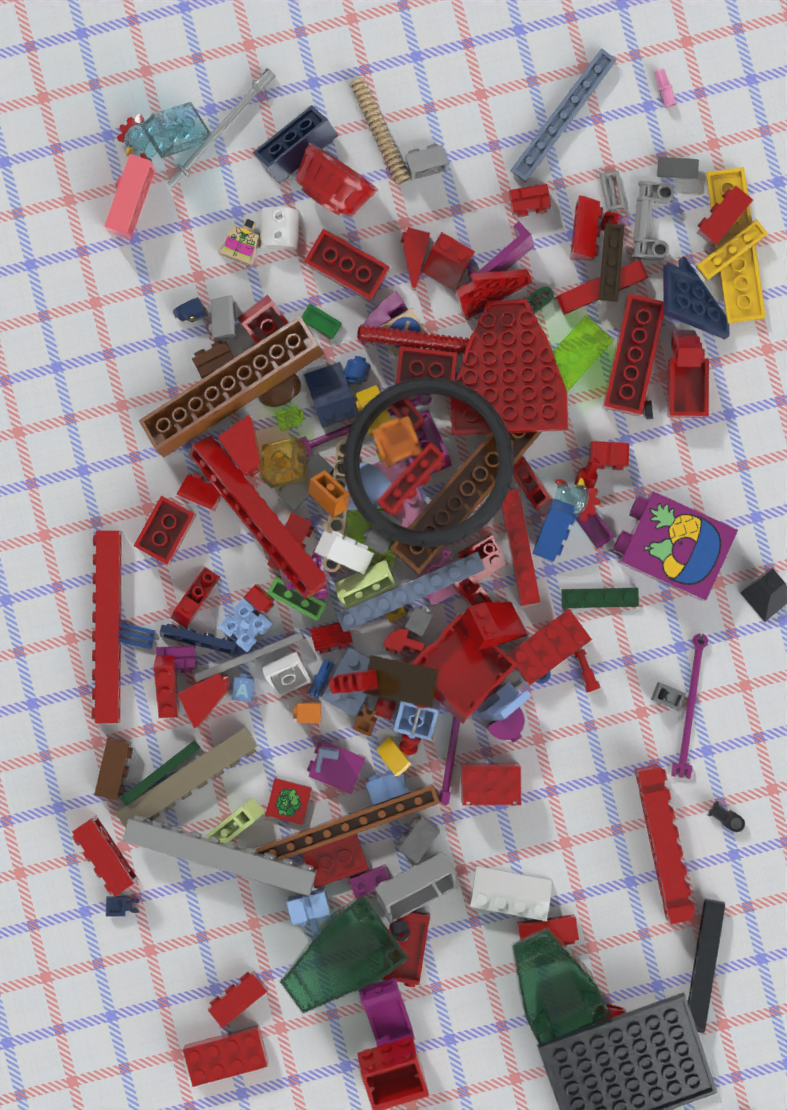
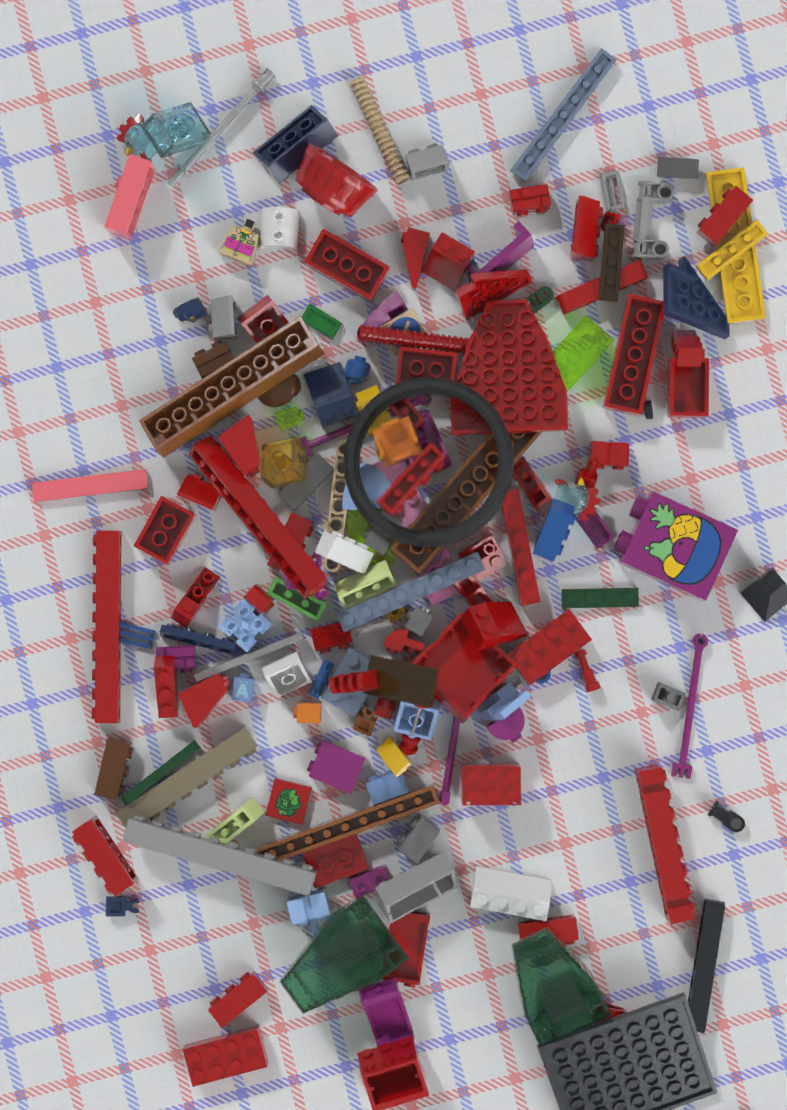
(90, 485): none -> coral tile
(326, 752): sand blue panel -> none
(329, 493): orange brick -> none
(399, 927): black connector -> none
(665, 88): bright pink axle -> none

